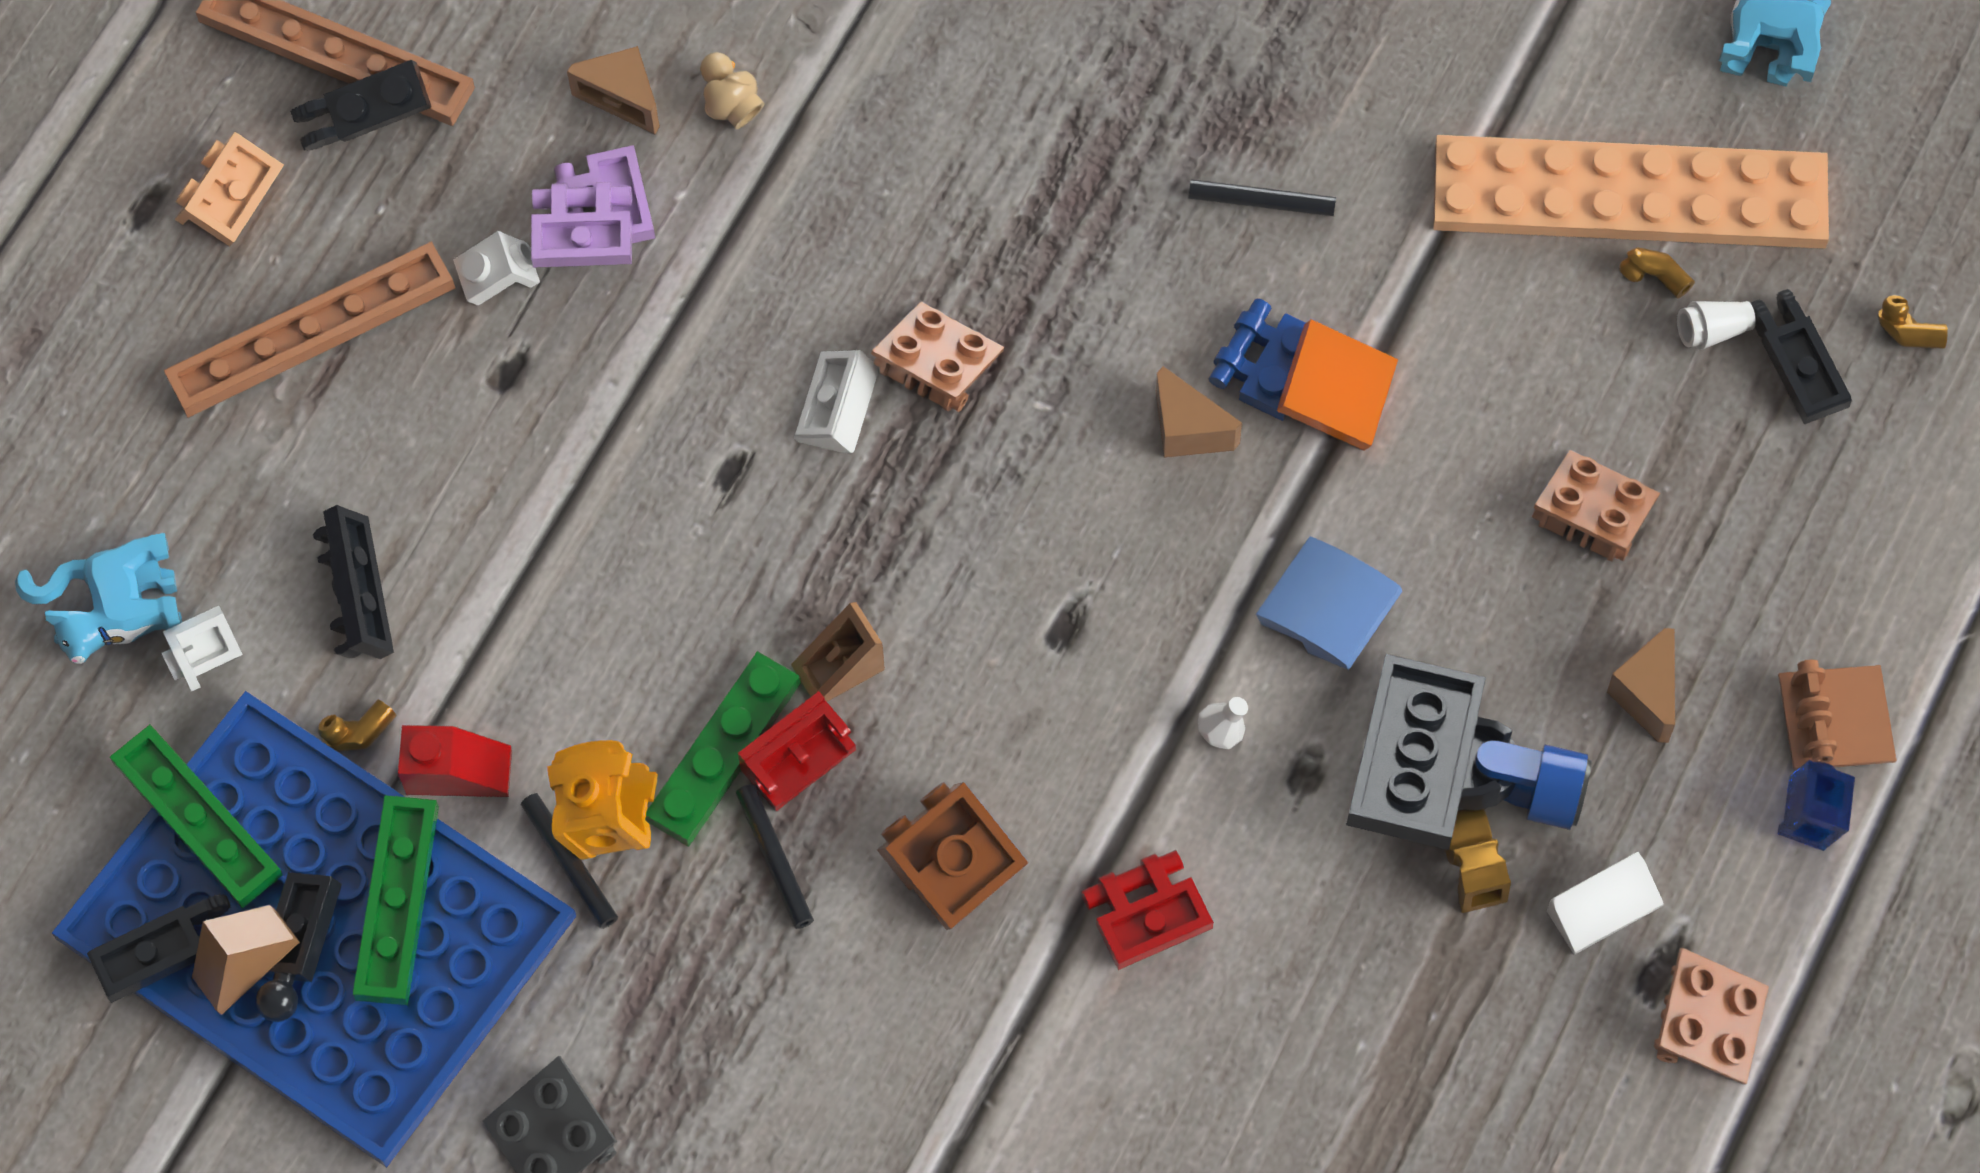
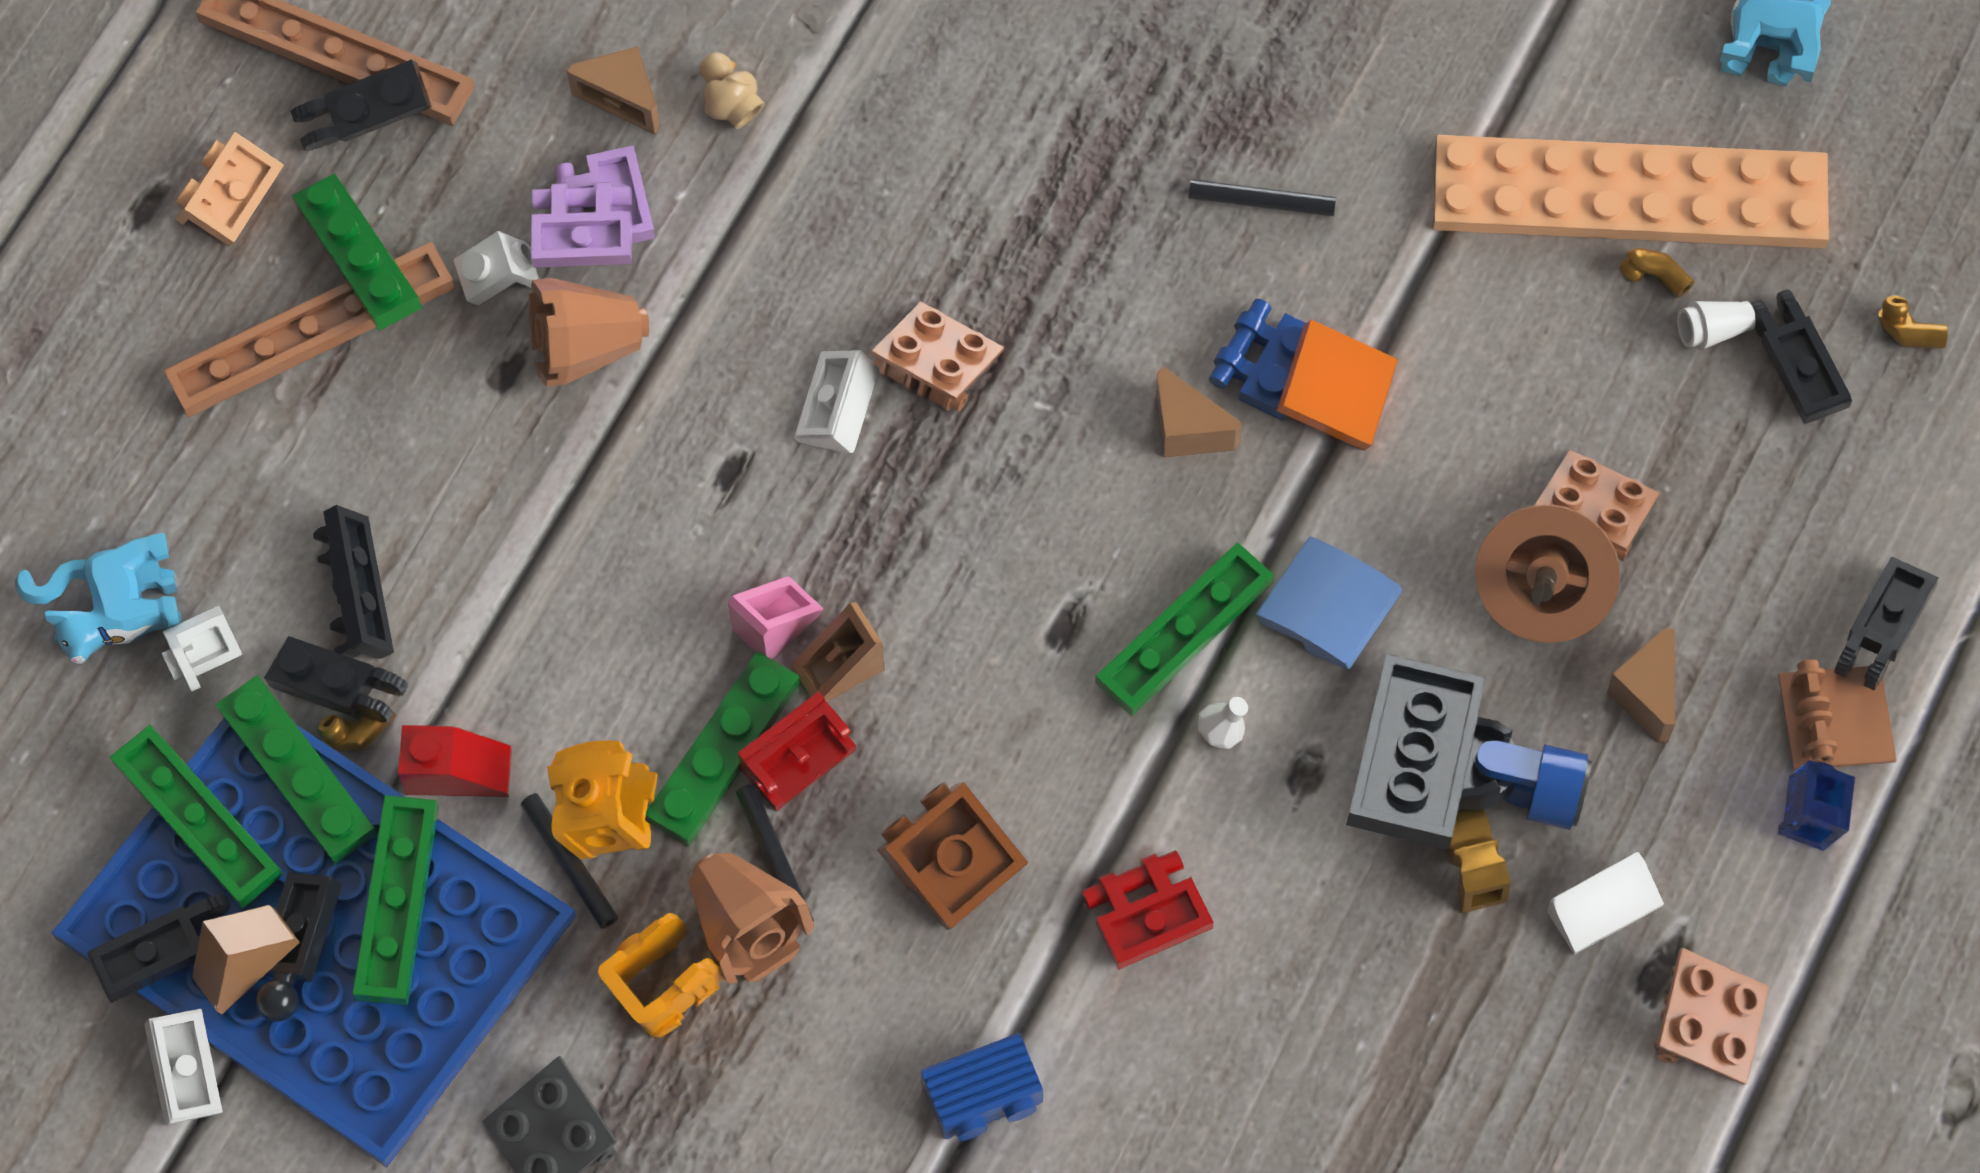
(183, 1067): none -> white slope
(296, 769): none -> green plate
(333, 680): none -> black hinge
(357, 252): none -> green plate
(581, 328): none -> nougat cone
(640, 951): none -> light orange piece
(747, 916): none -> nougat cone
(772, 615): none -> bright pink slope
(983, 1088): none -> blue brick
(1184, 629): none -> green plate
(1547, 573): none -> nougat piece
(1887, 618): none -> black hinge

